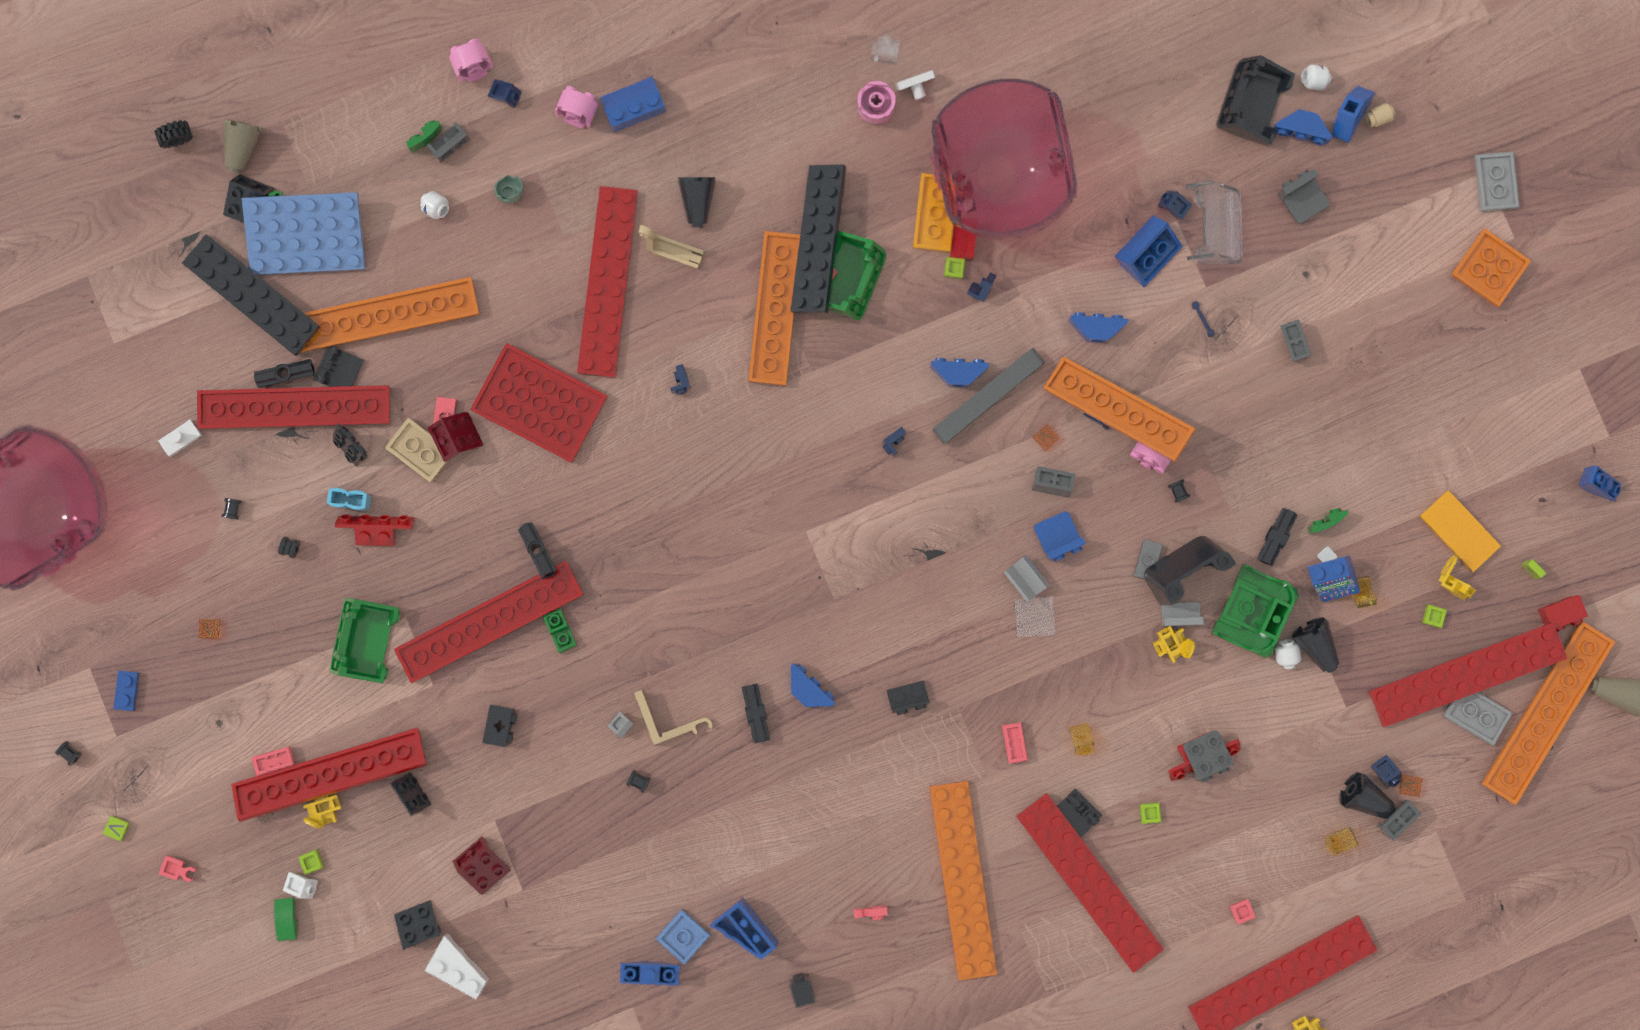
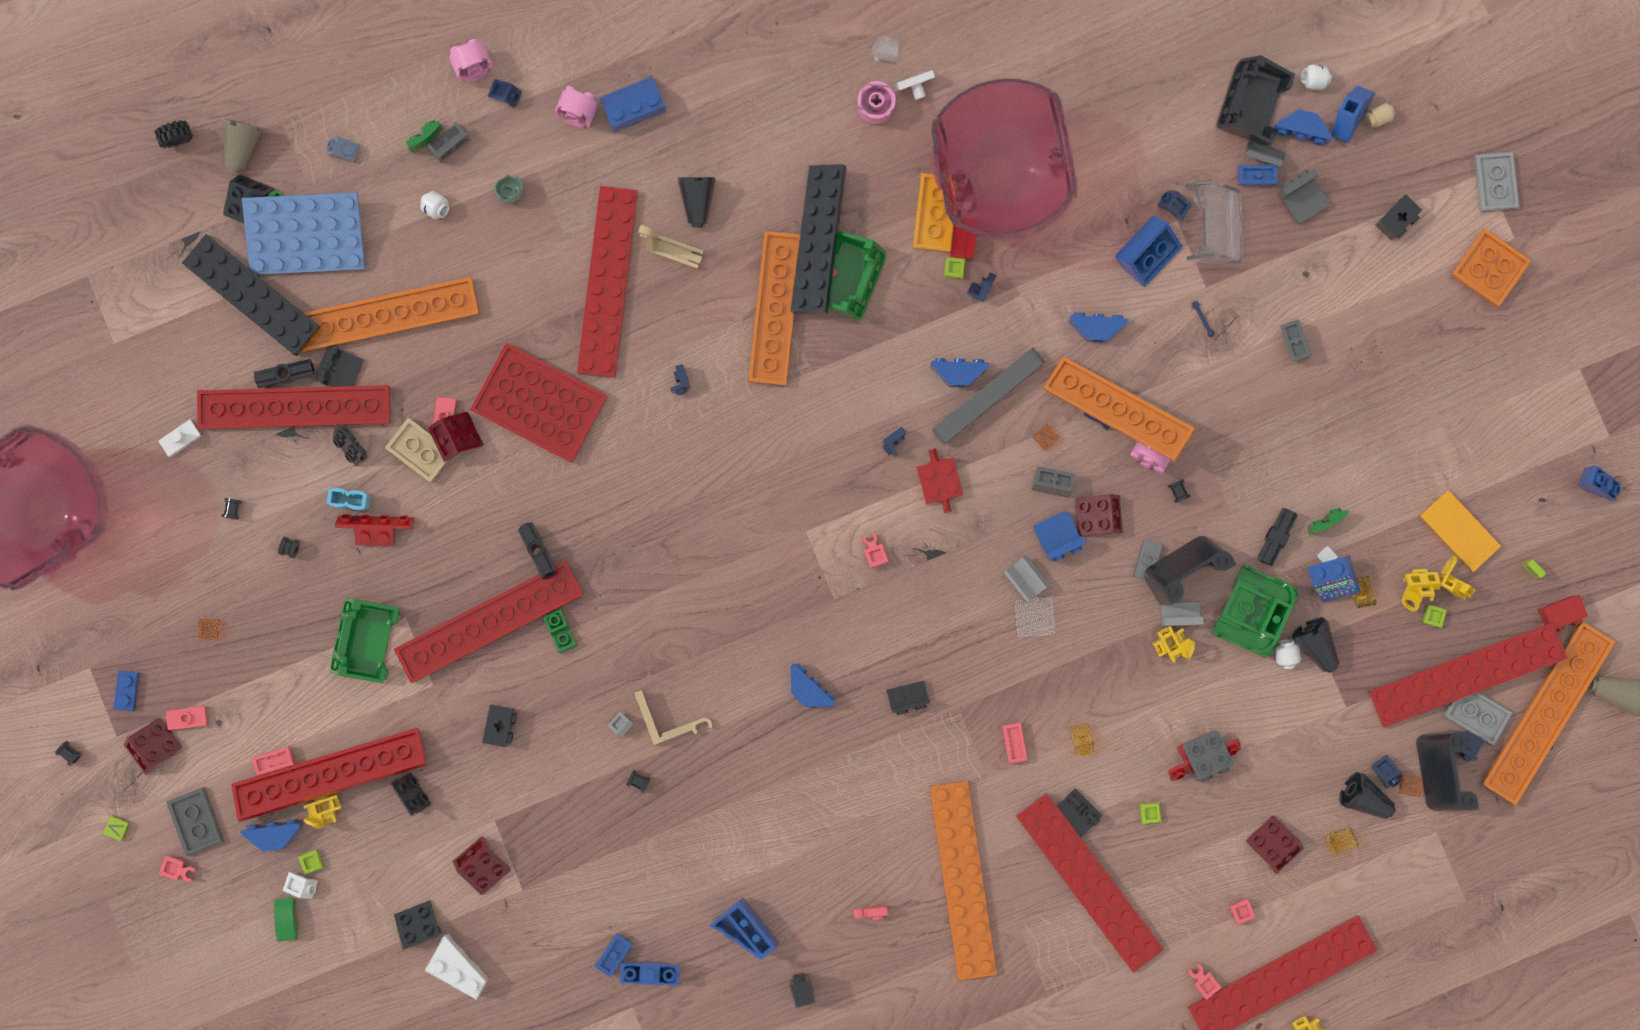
(152, 745): none -> dark red bracket
(187, 718): none -> coral plate
(195, 821): none -> dark grey tile
(273, 835): none -> blue slope
(342, 148): none -> sand blue bracket
(613, 955): none -> blue plate
(683, 936): medium blue tile -> none
(755, 713): black piece -> none
(875, 553): none -> coral plate
(940, 480): none -> red plate
(1099, 515): none -> dark red bracket
(1205, 982): none -> coral plate
(1257, 175): none -> blue plate
(1265, 154): none -> flat silver plate
(1275, 844): none -> dark red bracket
(1399, 820): dark grey hinge -> none
(1407, 210): none -> black brick
(1414, 588): none -> yellow piece
(1440, 771): none -> black windscreen
(1472, 749): none -> dark blue bracket

